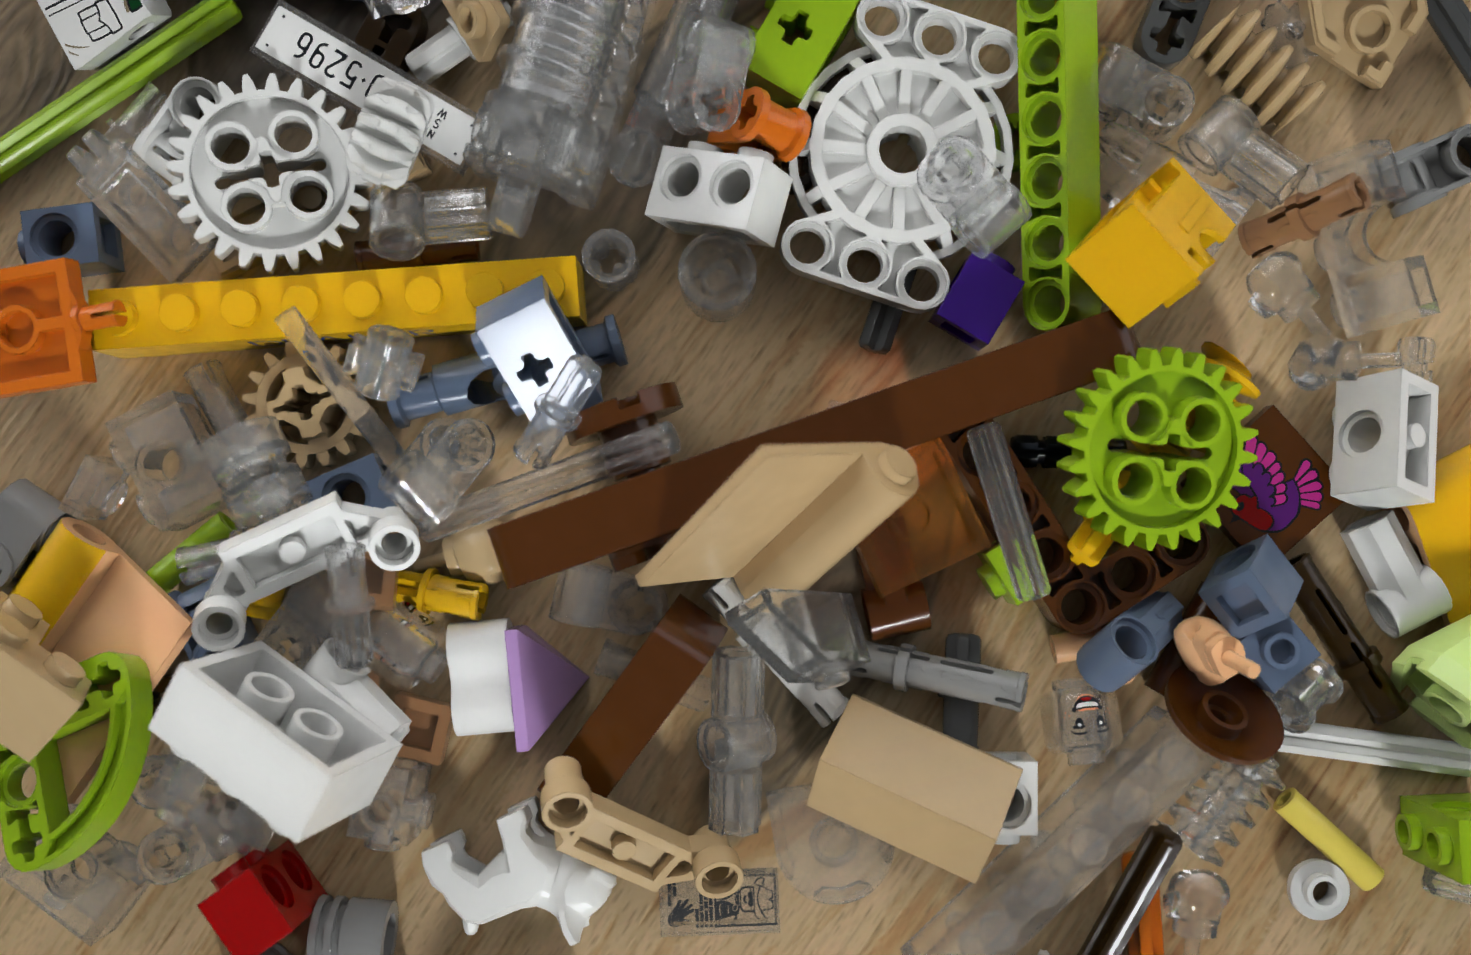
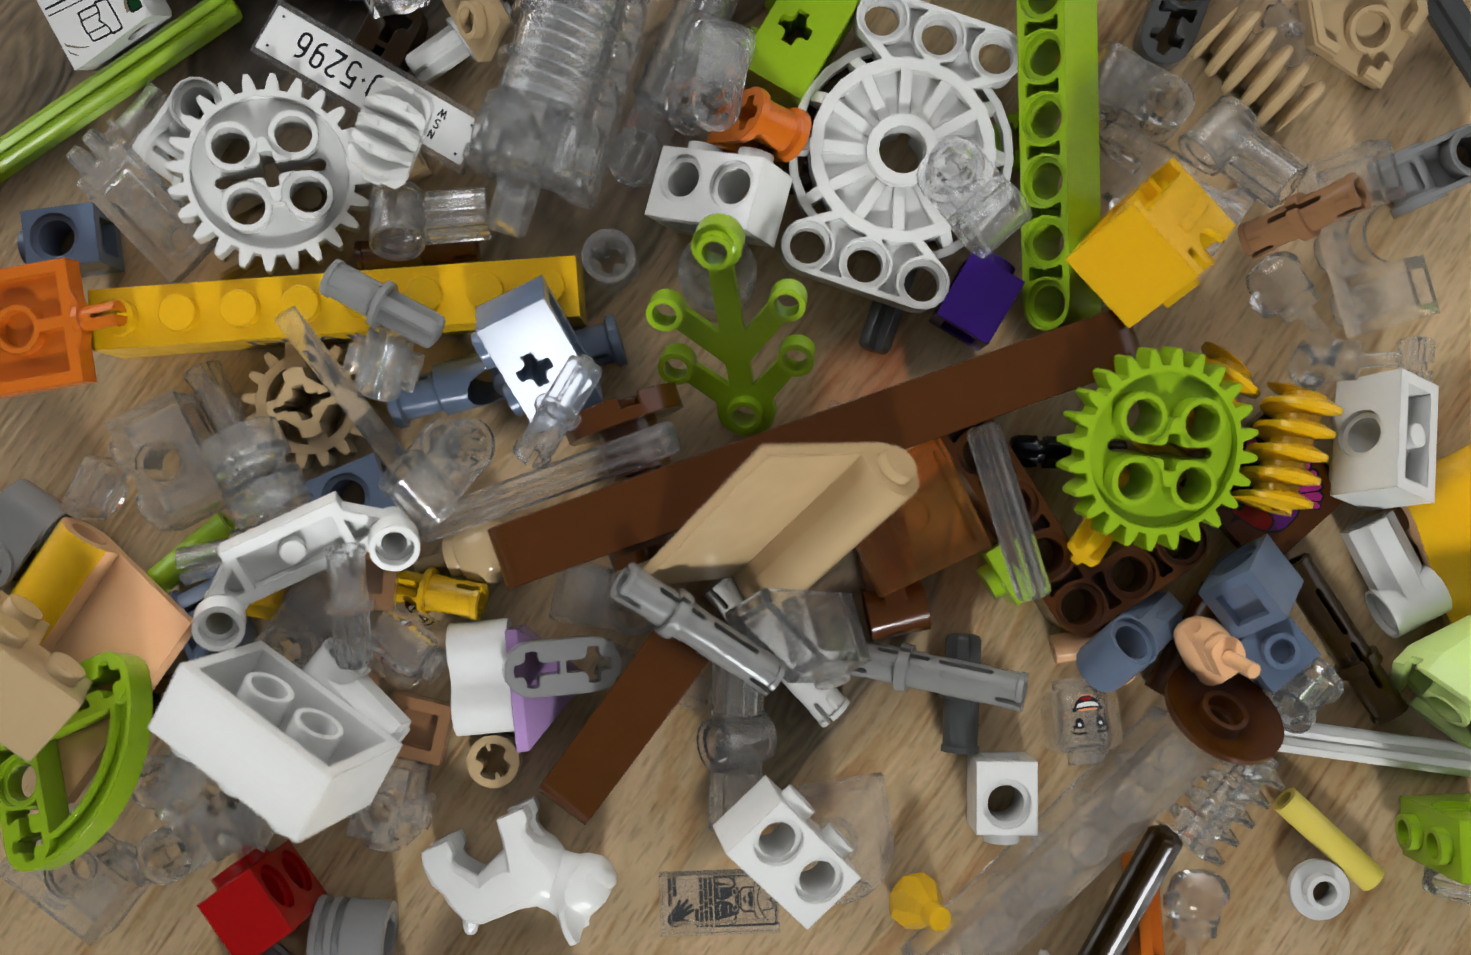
(381, 304): none -> light grey axle
(477, 763): none -> tan bush
(563, 680): none -> light grey beam
(629, 842): tan plate -> none
(678, 616): none -> light grey pin
(732, 341): none -> lime plant
(780, 856): none -> white brick
(914, 787): tan slope -> none
(918, 903): none -> yellow rock
(1287, 449): none -> yellow piece

